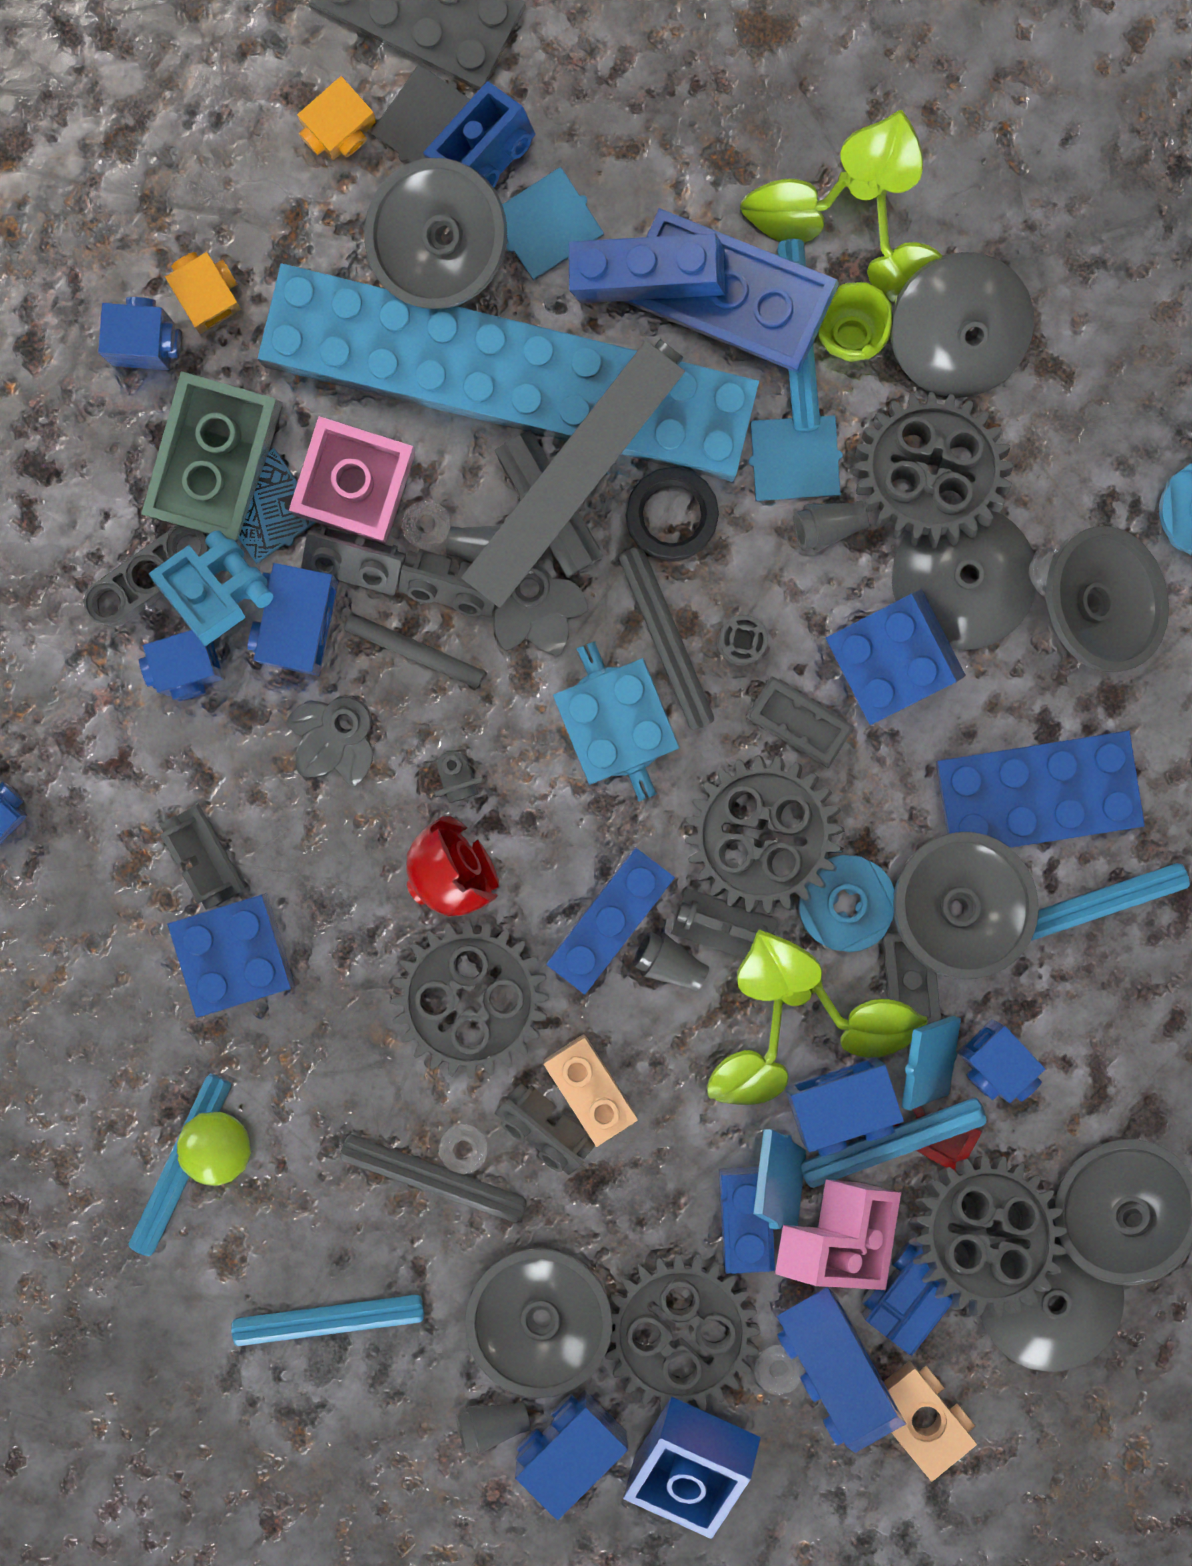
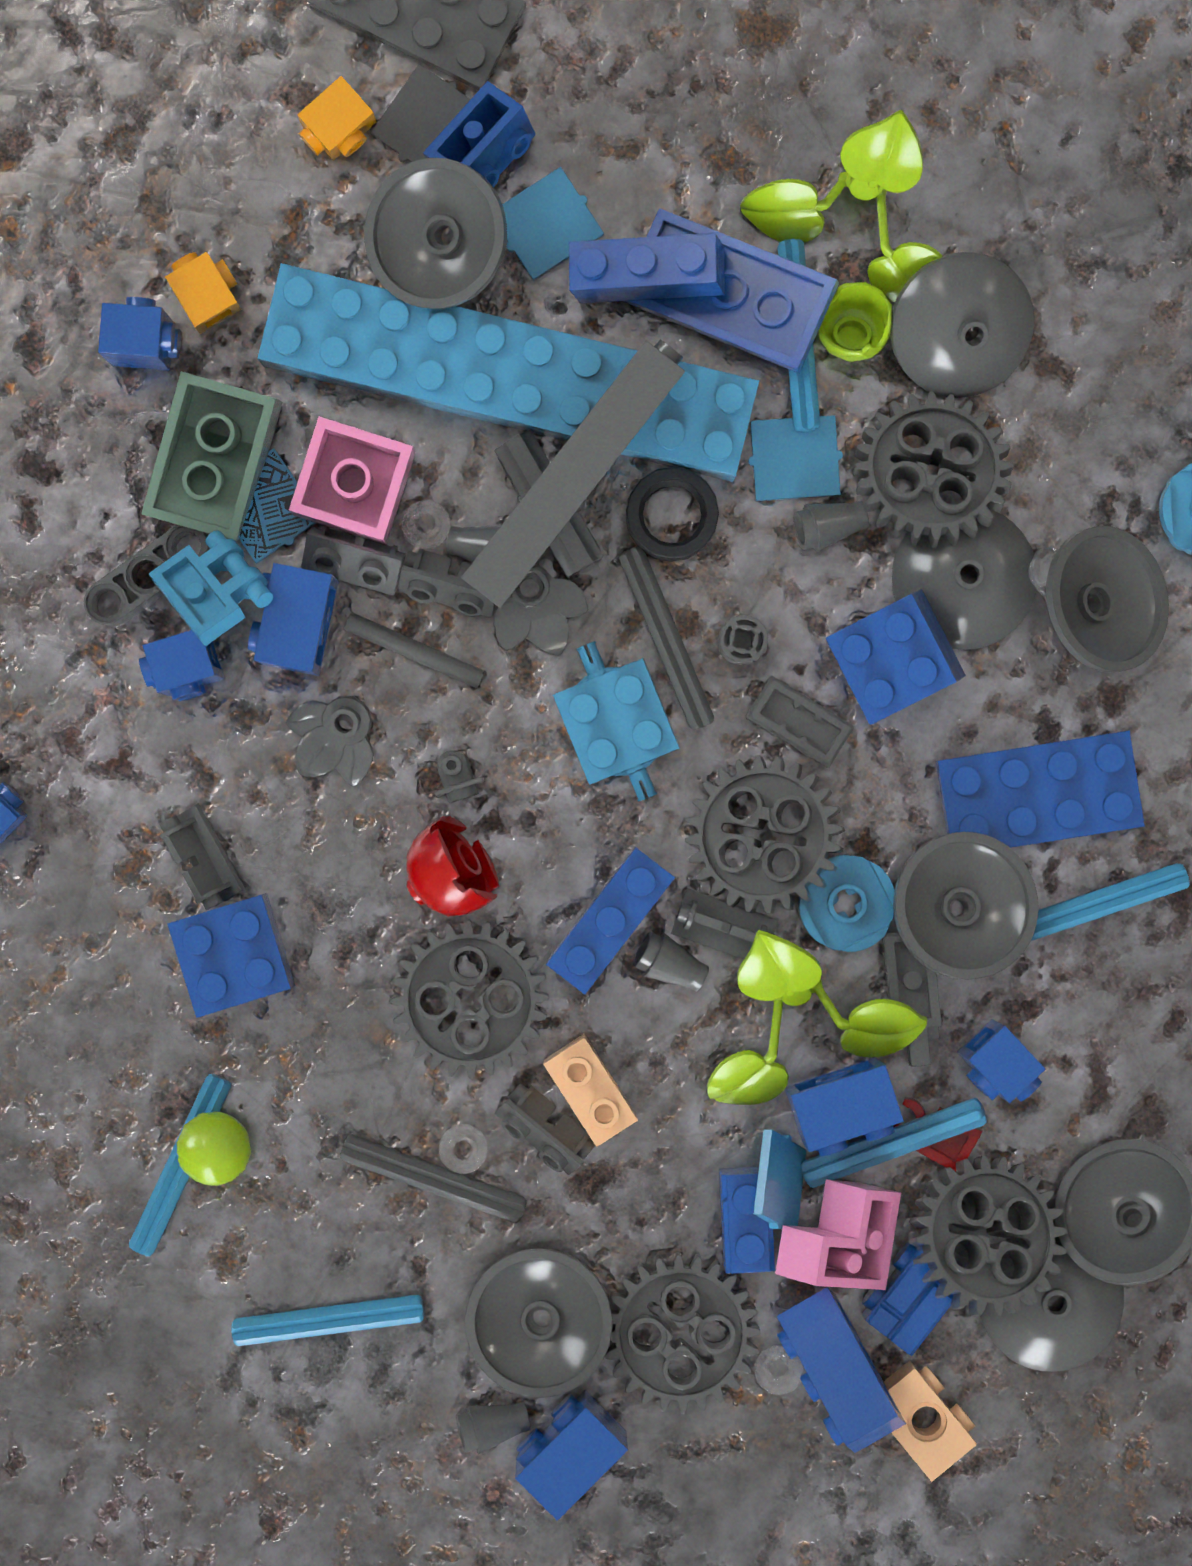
(692, 1467): blue brick -> none
(931, 1062): dark azure piece -> none

